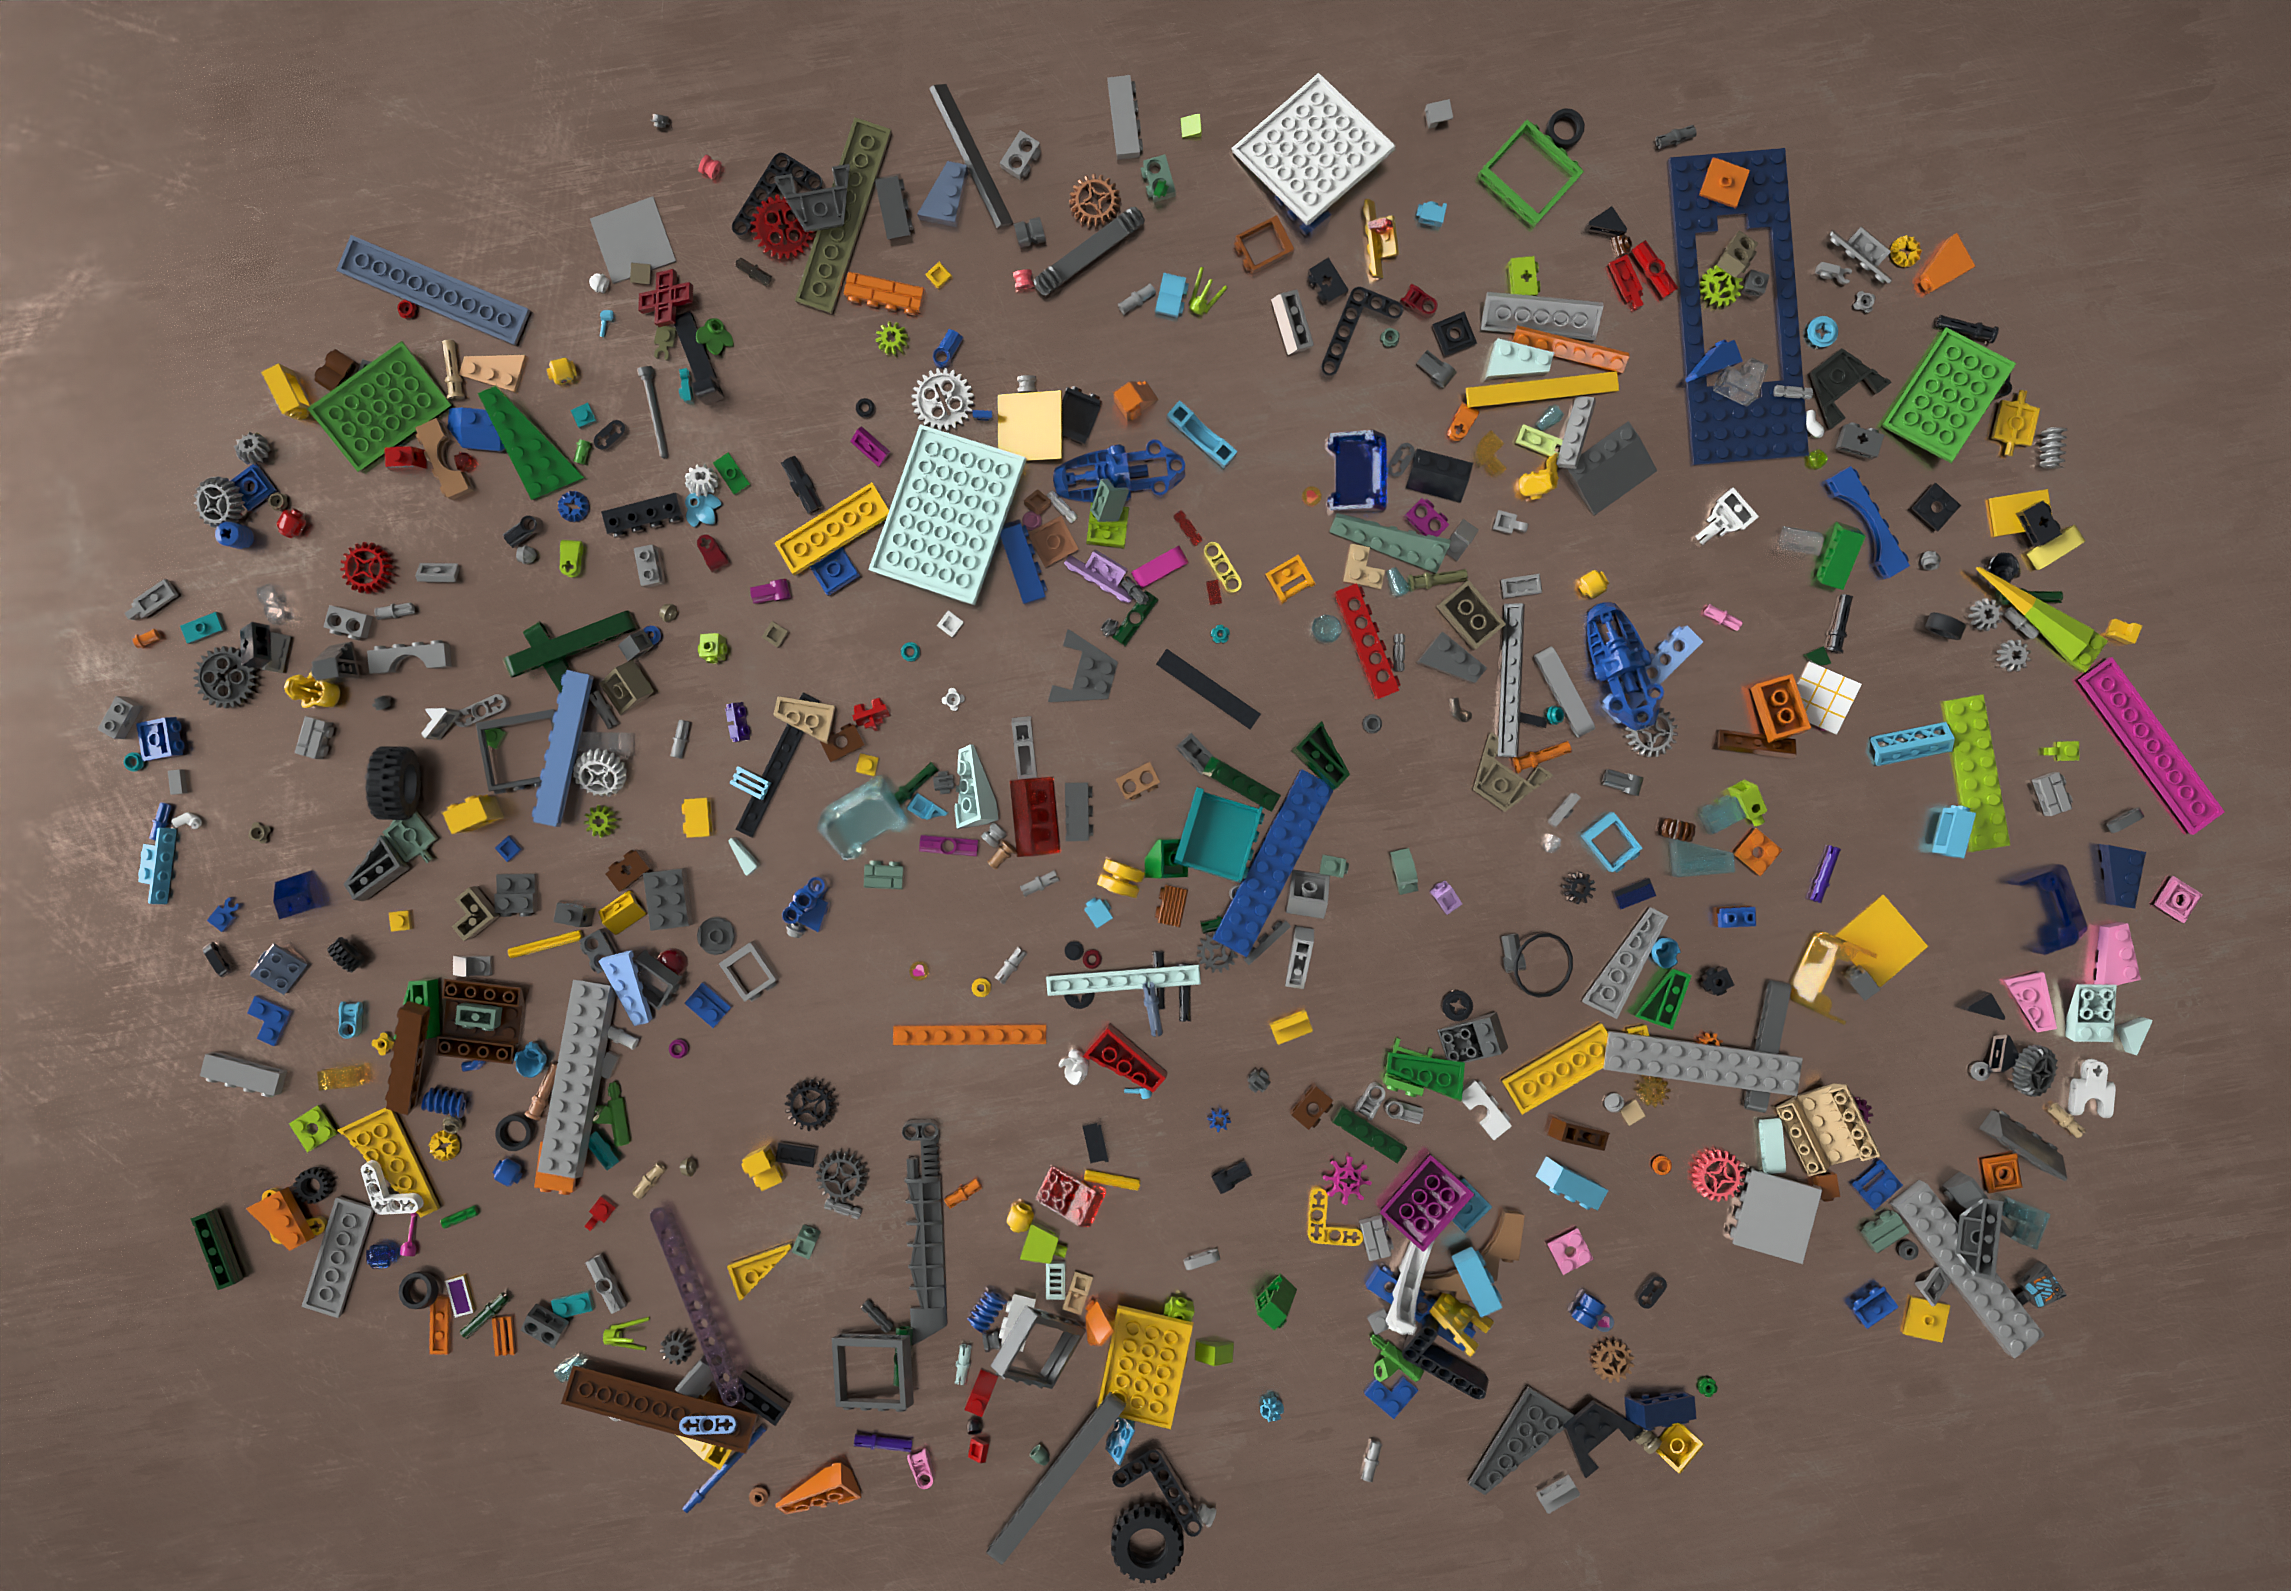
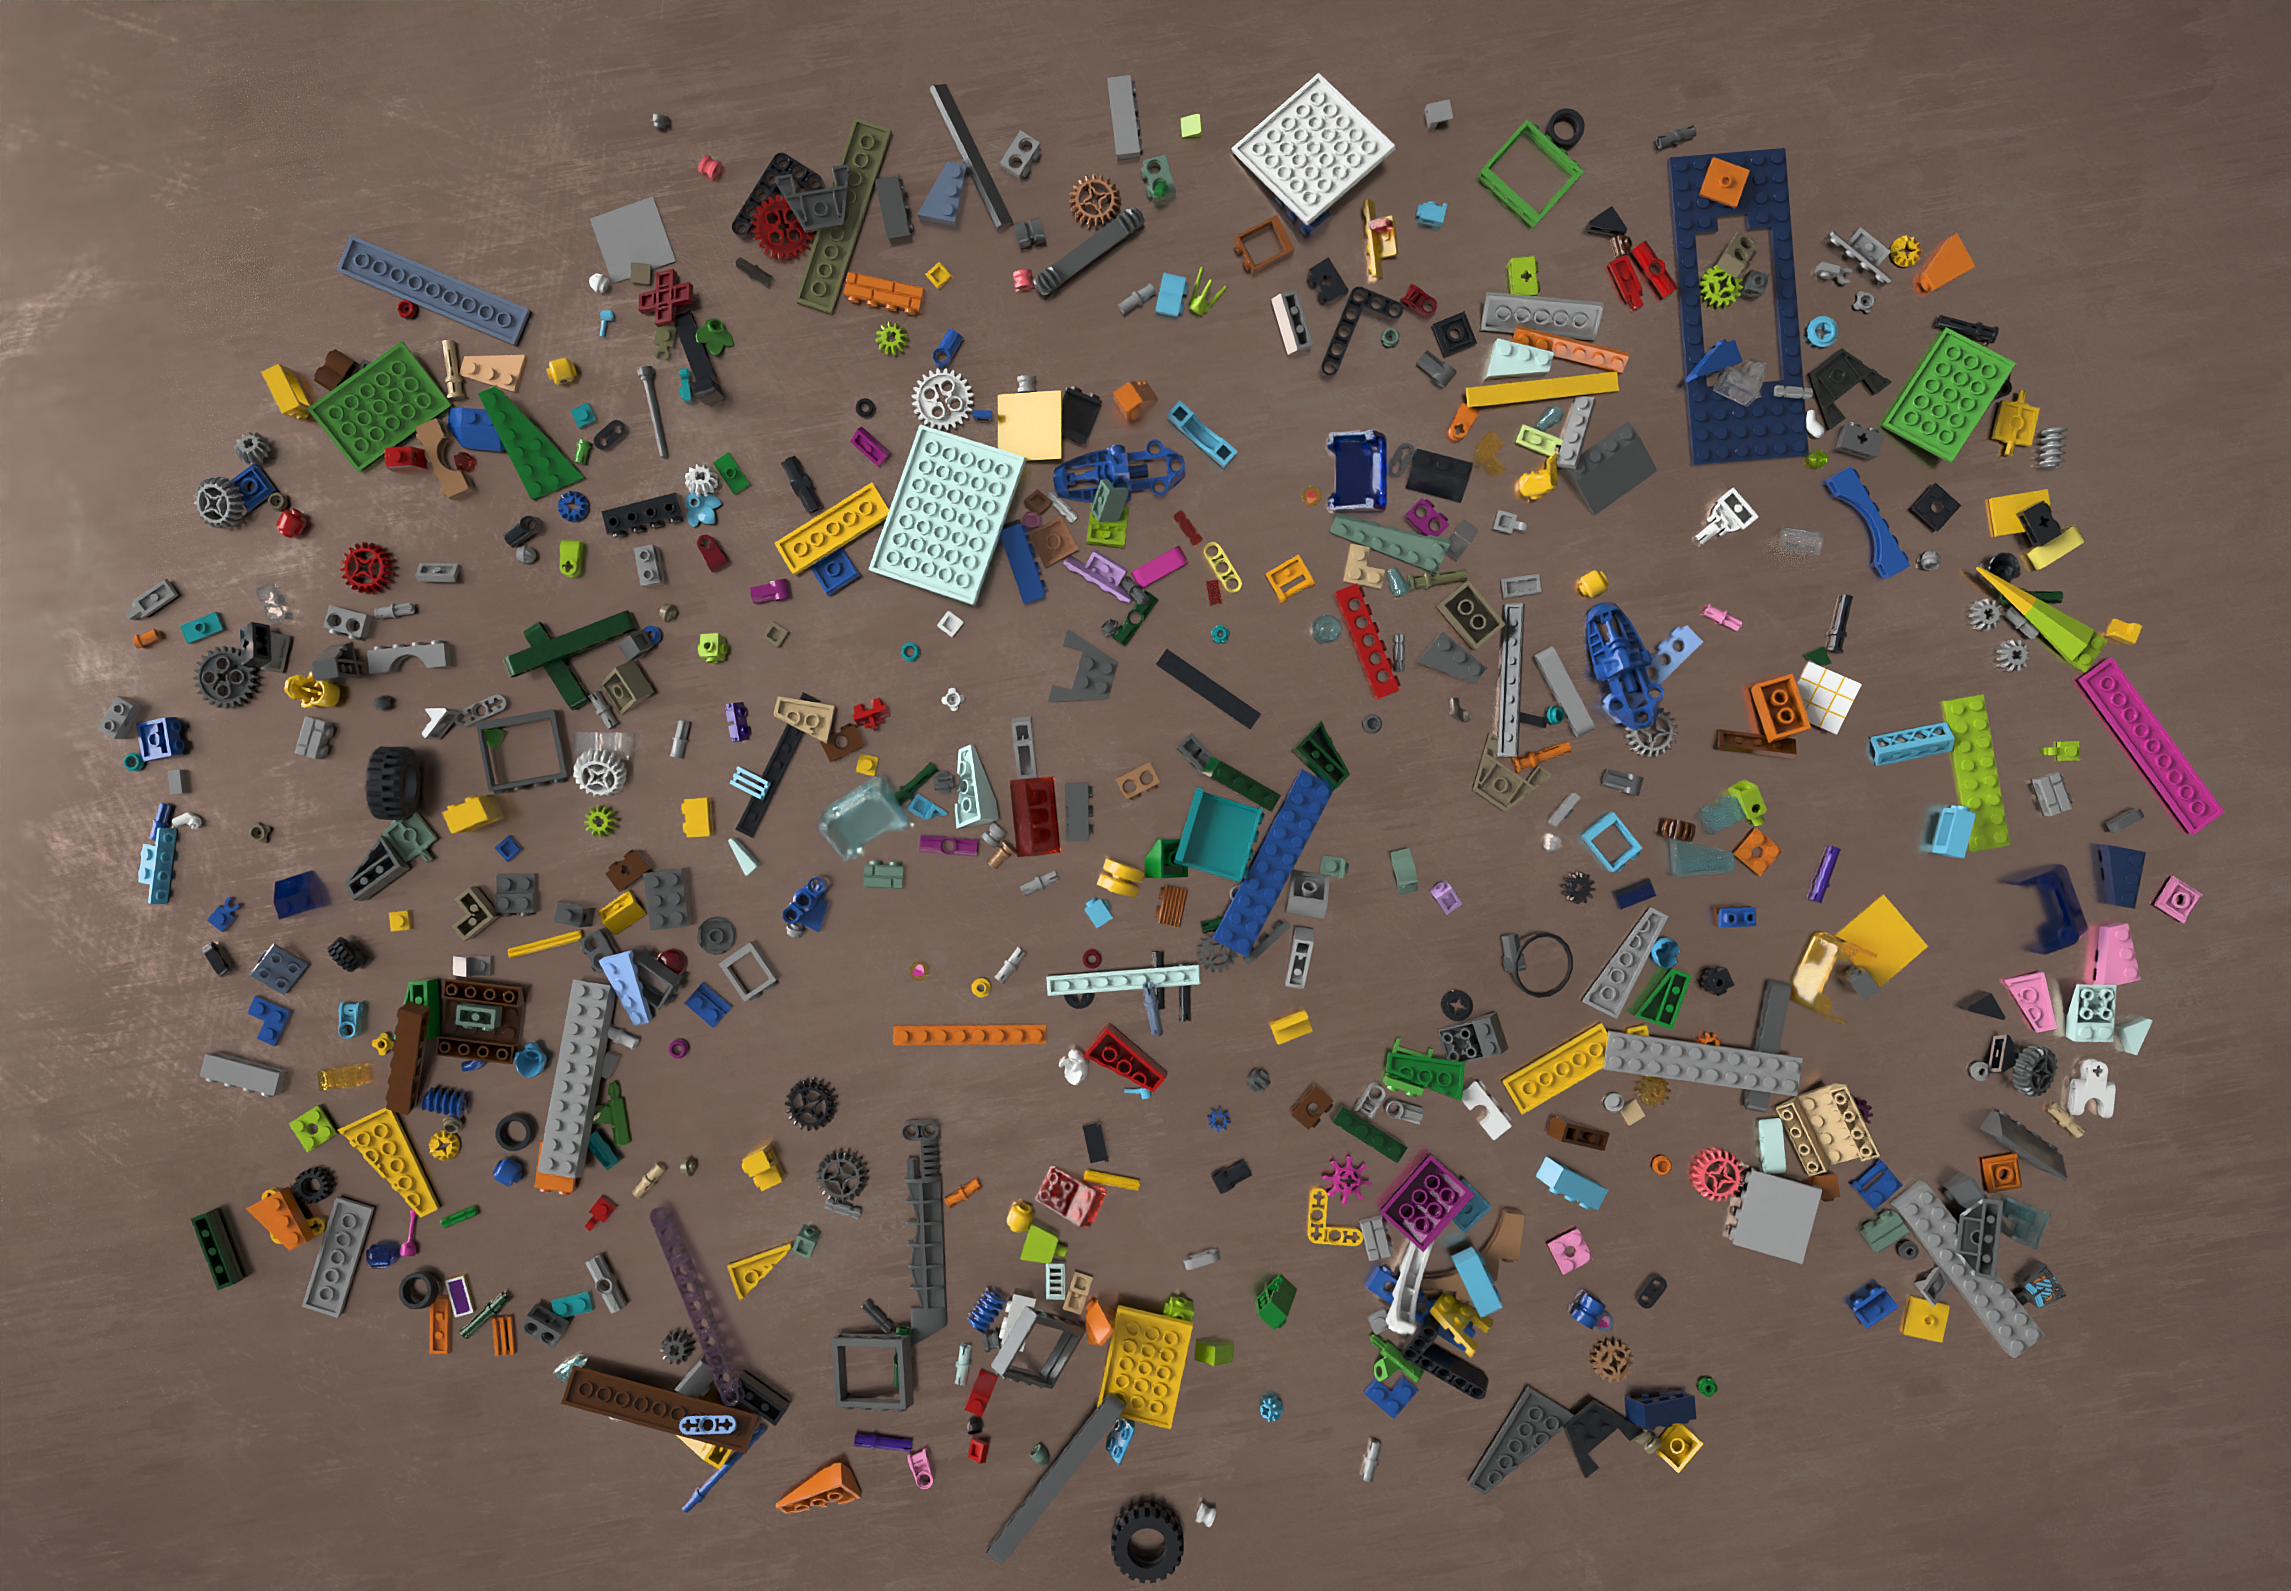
(234, 535): blue piece -> none
(372, 1175): white beam -> none
(541, 1100): nougat pin -> none
(562, 749): medium blue brick -> none
(614, 1337): lime plant -> none
(758, 1491): nougat plate -> none
(796, 1154): black plate -> none
(1074, 950): black plate -> none
(1165, 1485): black beam -> none
(1558, 1494): light grey panel -> none
(1840, 555): green wedge -> none
(1945, 626): black tyre -> none

